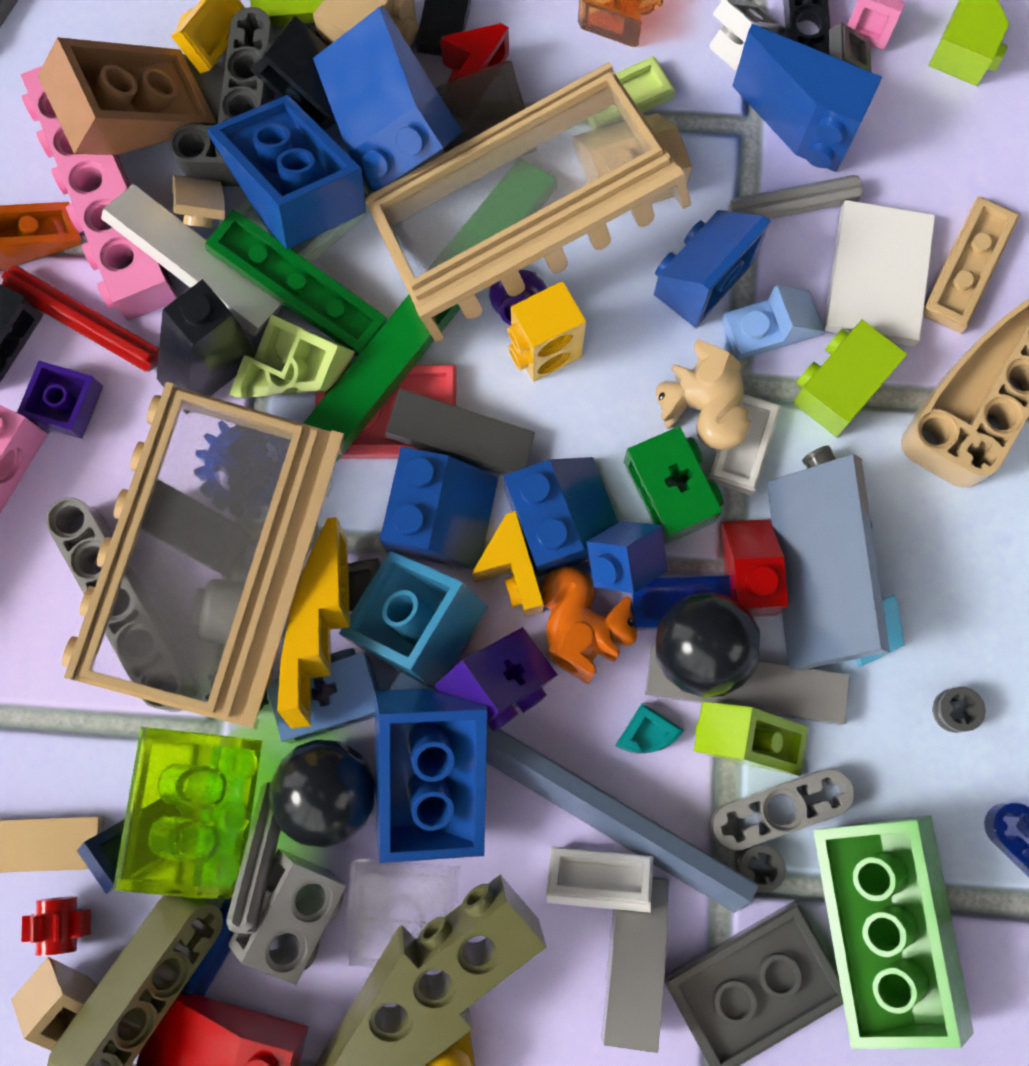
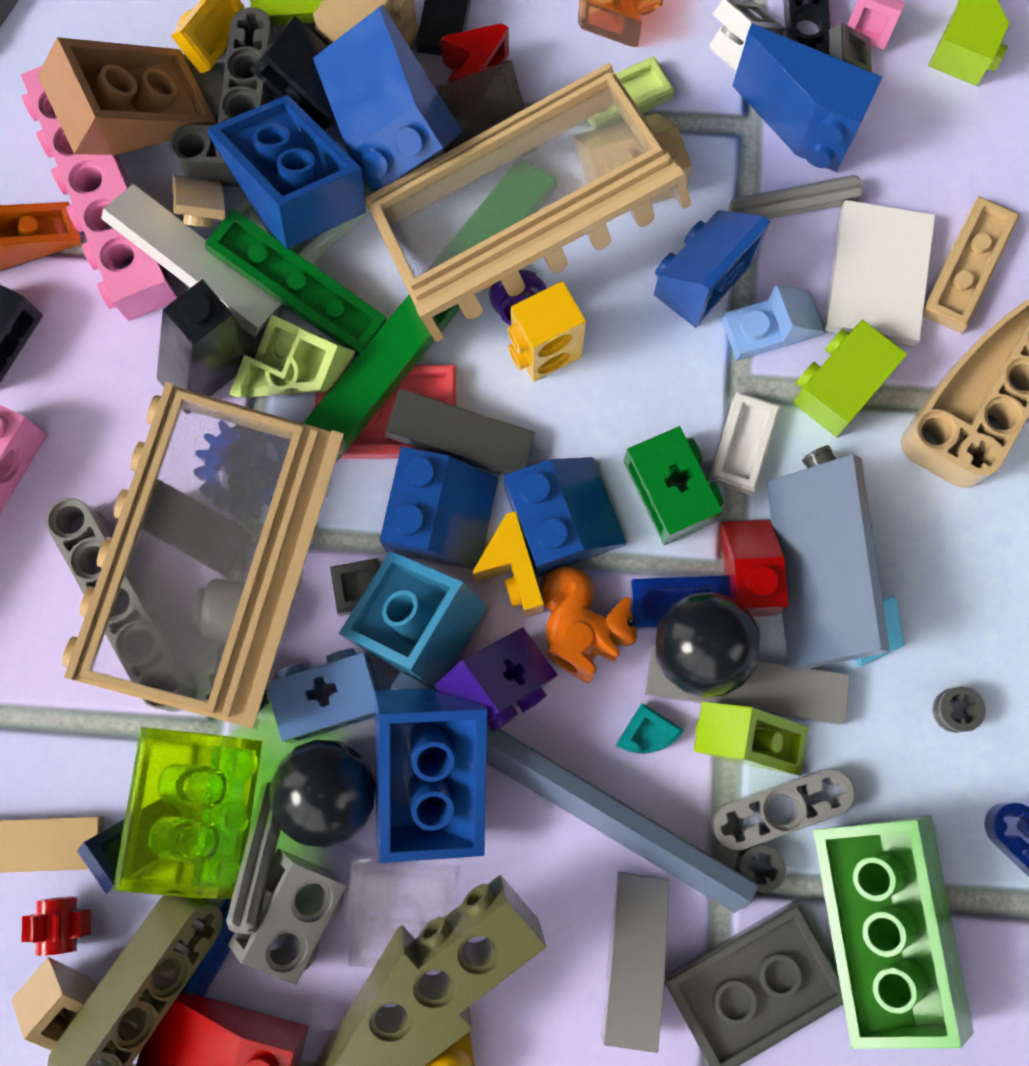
(60, 399): dark purple piece -> none
(82, 319): red axle -> none
(317, 608): yellow slope -> none
(600, 879): white tile -> none
(627, 556): blue brick -> none
(715, 390): tan animal -> none

